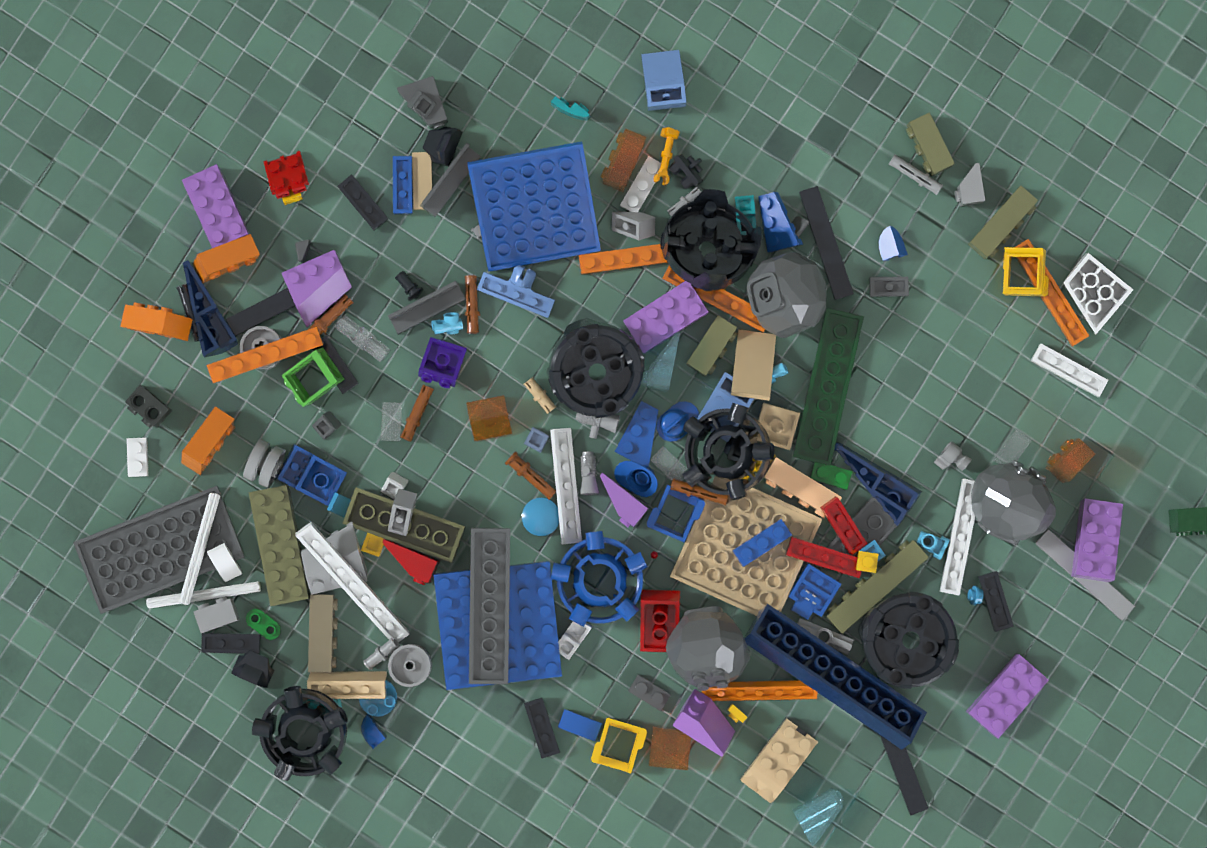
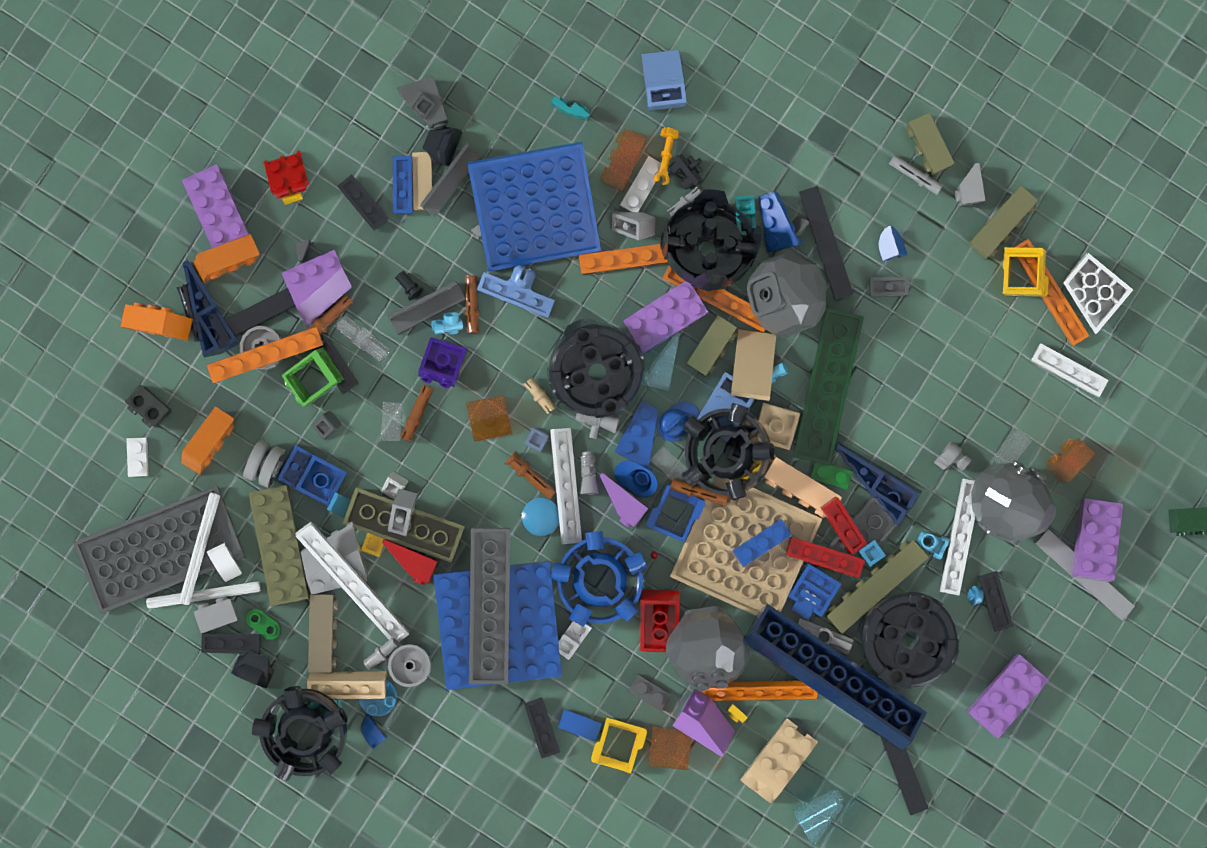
(867, 561): yellow plate -> none

